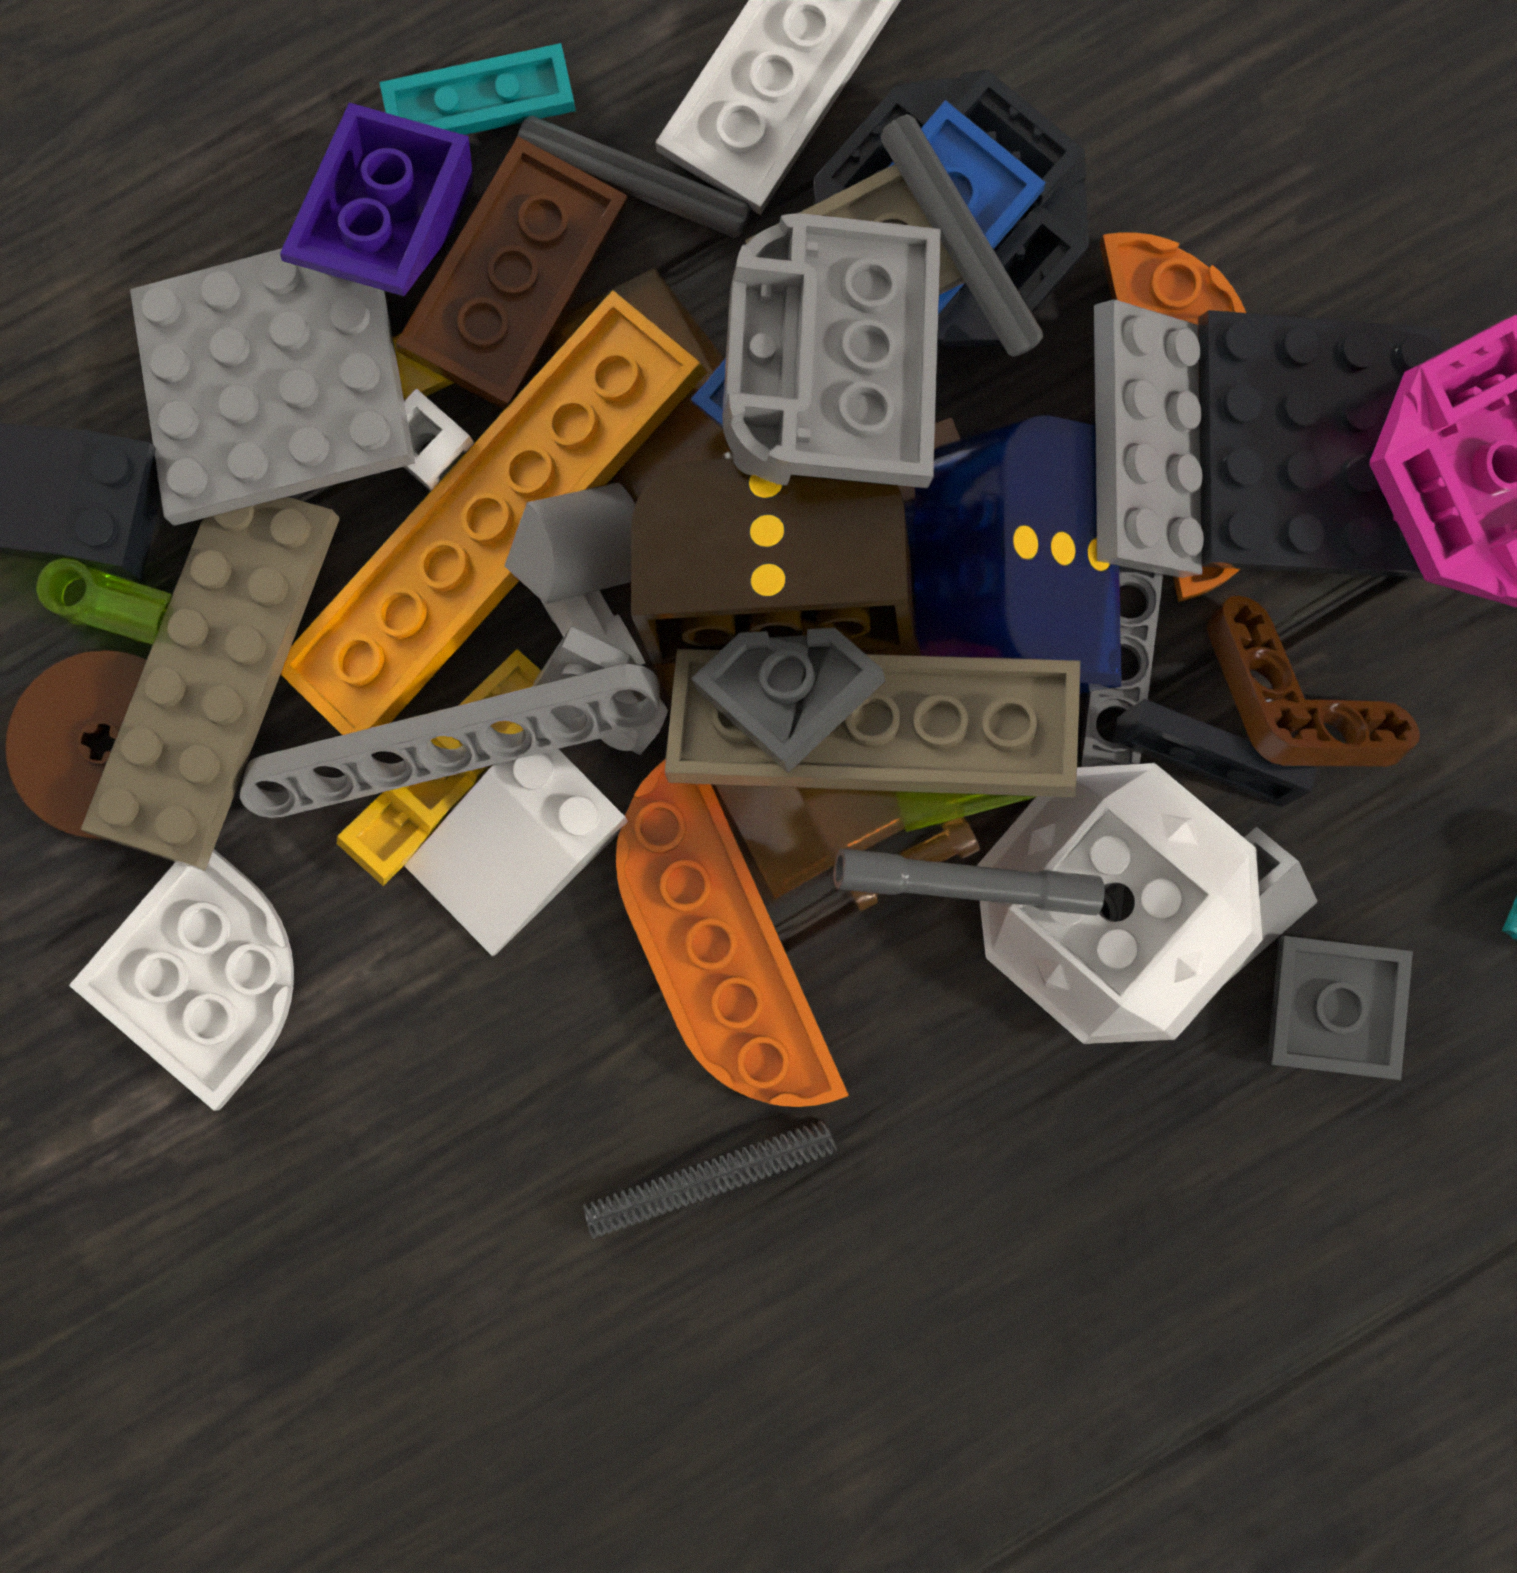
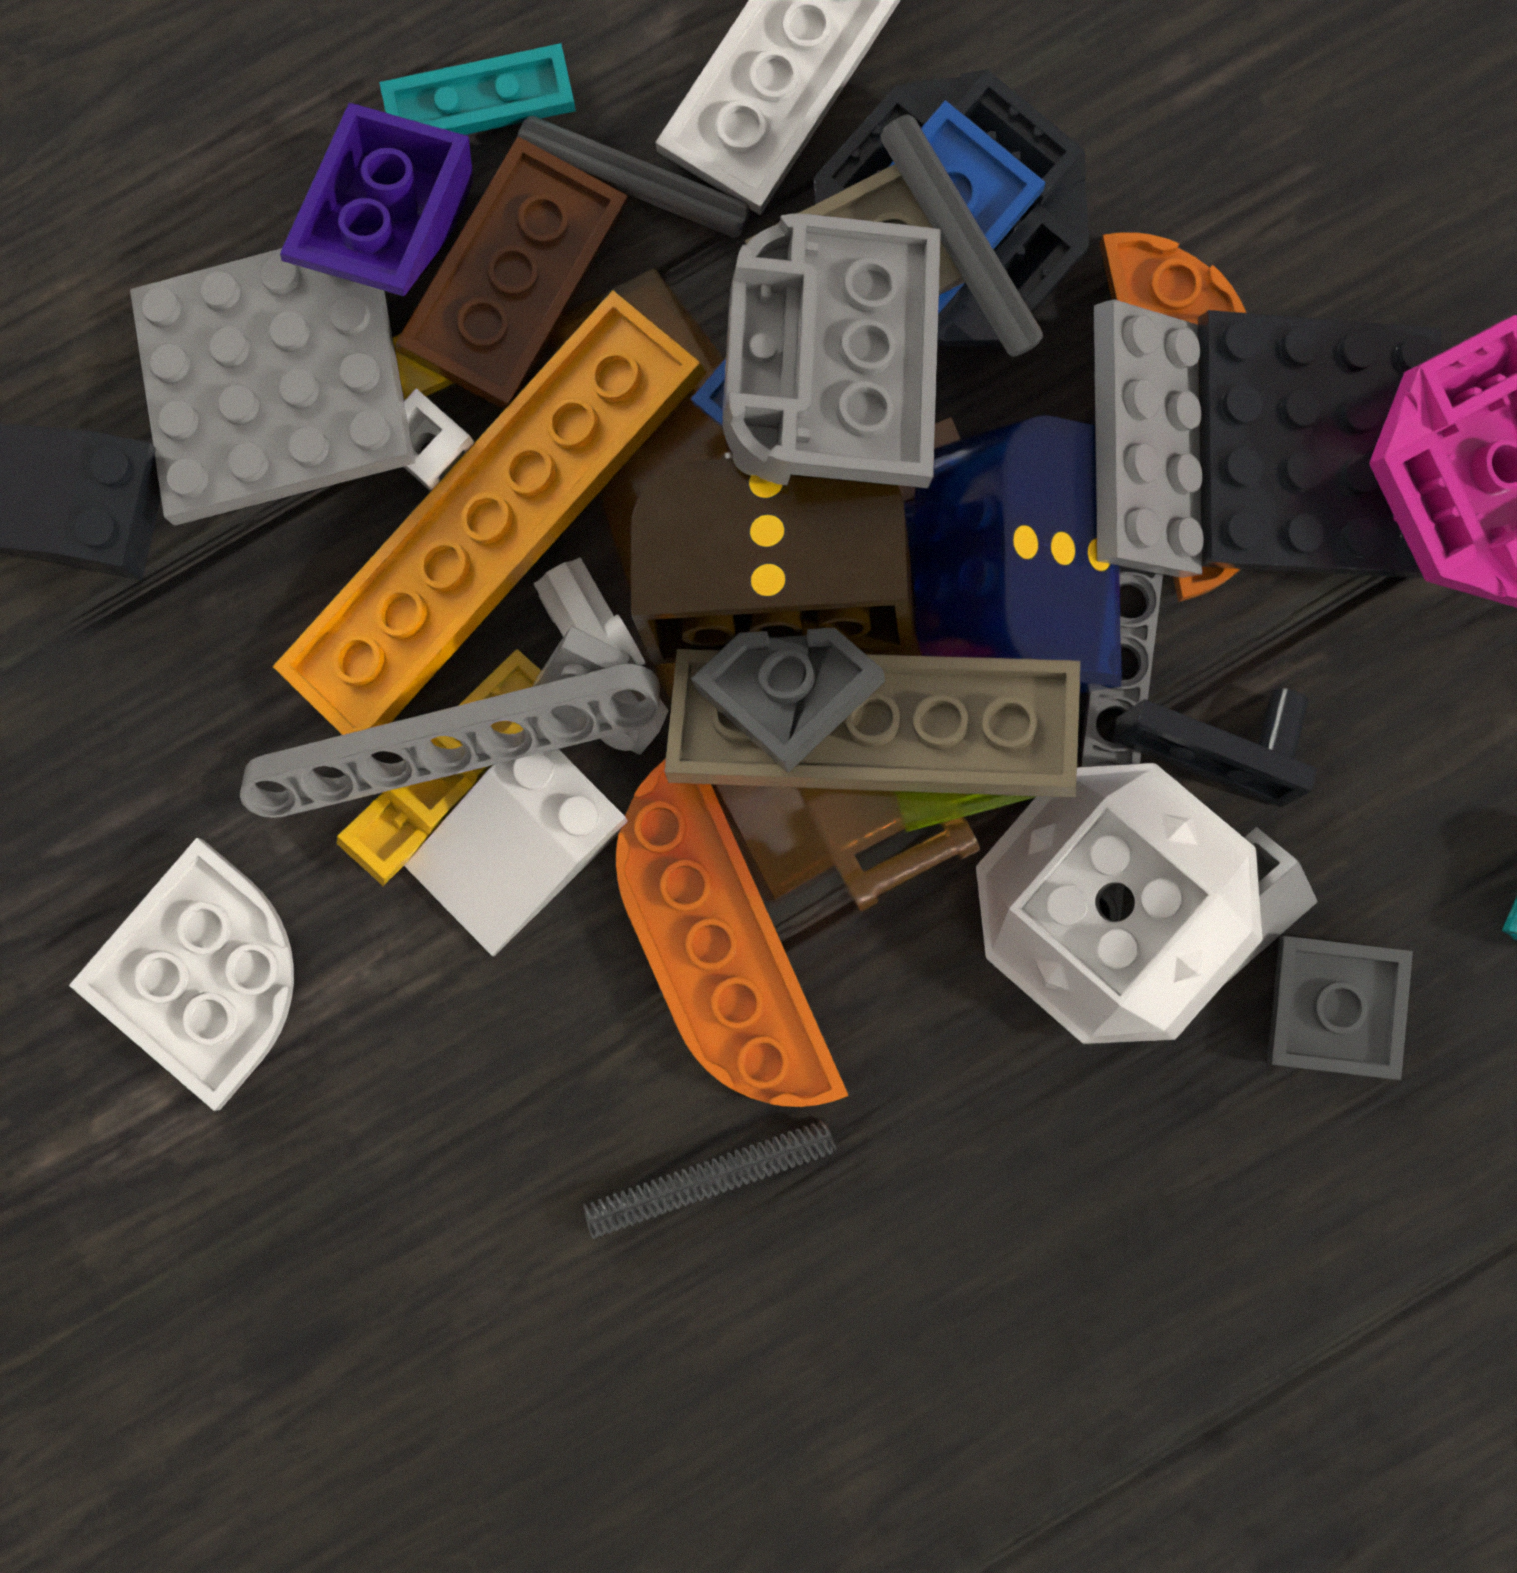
(53, 731): reddish brown piece -> none
(108, 602): clear neon green piece -> none
(210, 679): dark tan plate -> none
(574, 543): light grey brick -> none
(895, 875): dark grey piece -> none
(1248, 640): reddish brown beam -> none

